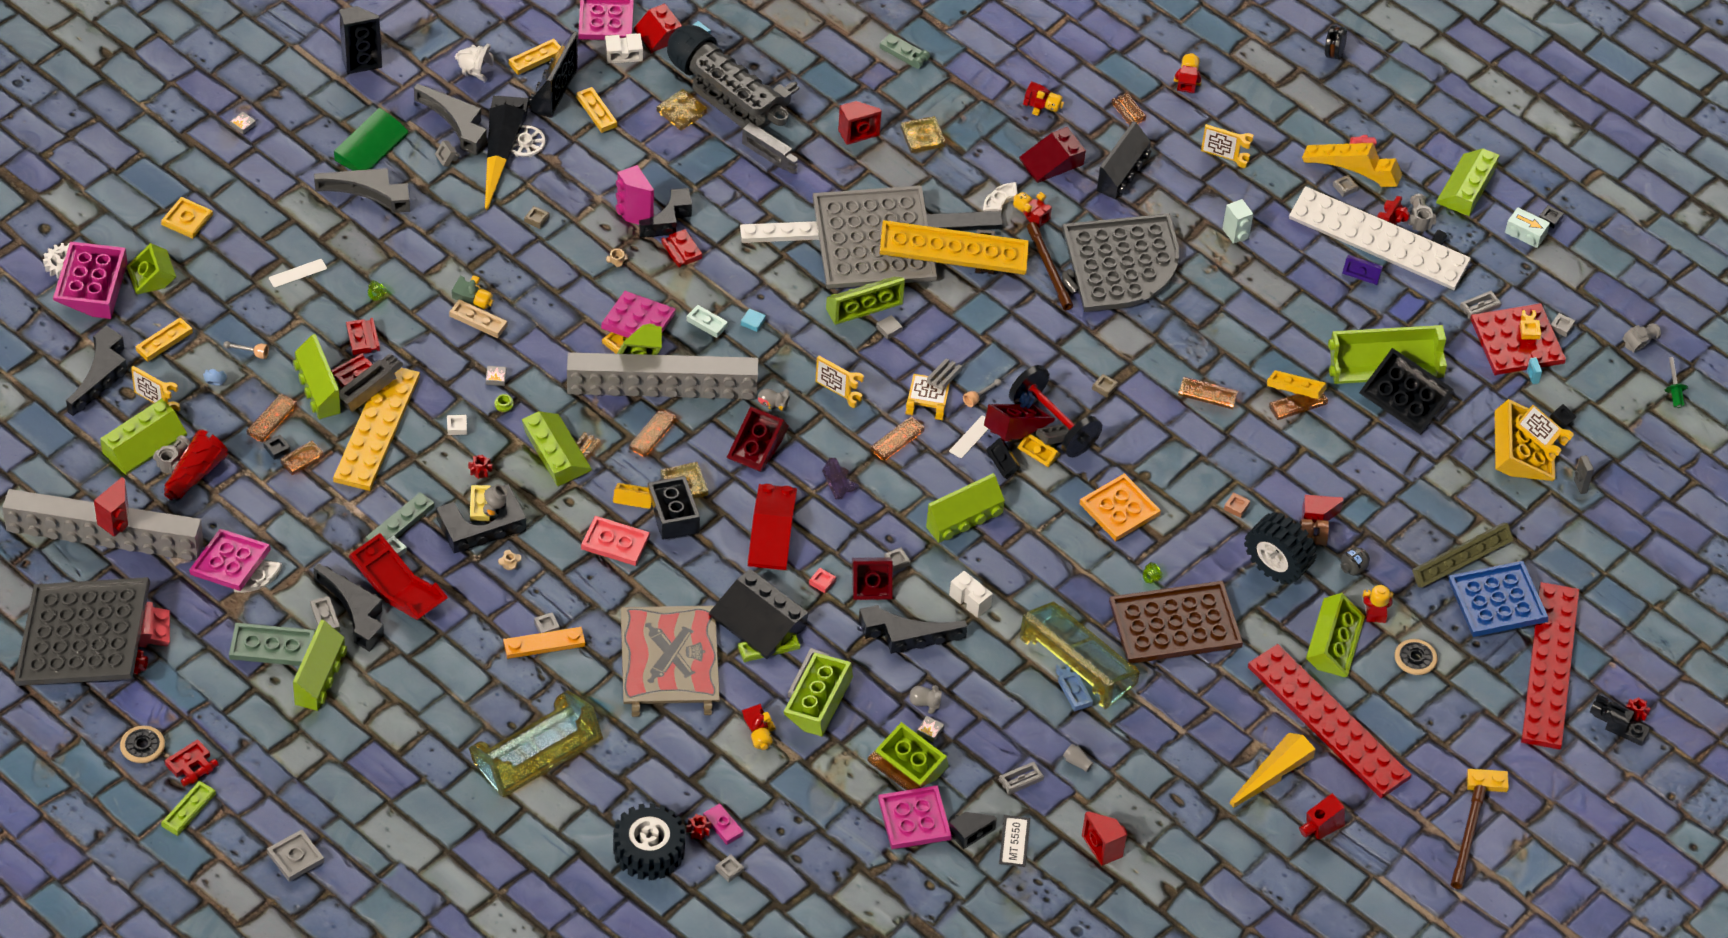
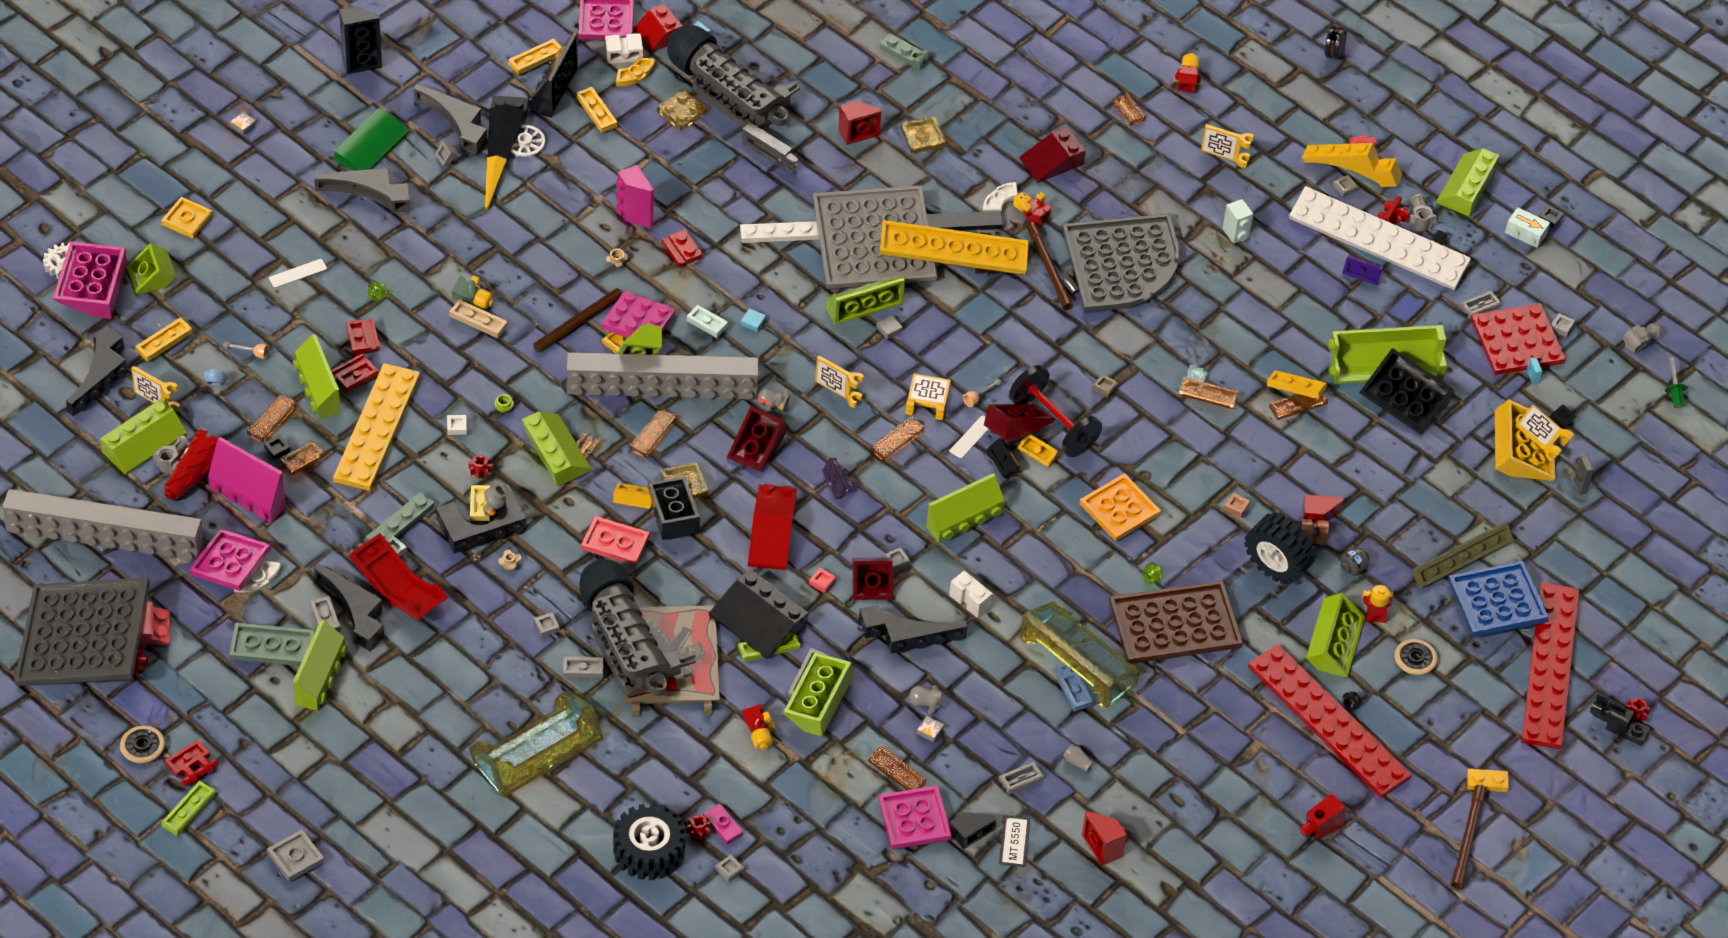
(112, 508): red slope -> none
(247, 481): none -> dark pink slope
(369, 382): flat silver hinge -> none
(471, 60): white helmet -> none
(495, 375): light grey tile -> none
(536, 217): dark tan tile -> none
(544, 642): light orange plate -> none
(577, 320): none -> reddish brown axle
(582, 667): none -> light grey plate
(610, 598): none -> dark grey piece
(635, 73): none -> yellow tile
(665, 222): black arch -> none
(913, 755): lime slope -> none
(941, 372): light grey tile -> none
(1026, 399): dark blue plate -> none
(1040, 97): piece -> none
(1052, 434): dark grey plate -> none
(1123, 161): black slope -> none
(1197, 373): none -> clear light blue tile
(1287, 756): yellow wedge -> none
(1351, 700): none -> black plate
(1529, 326): yellow plate -> none

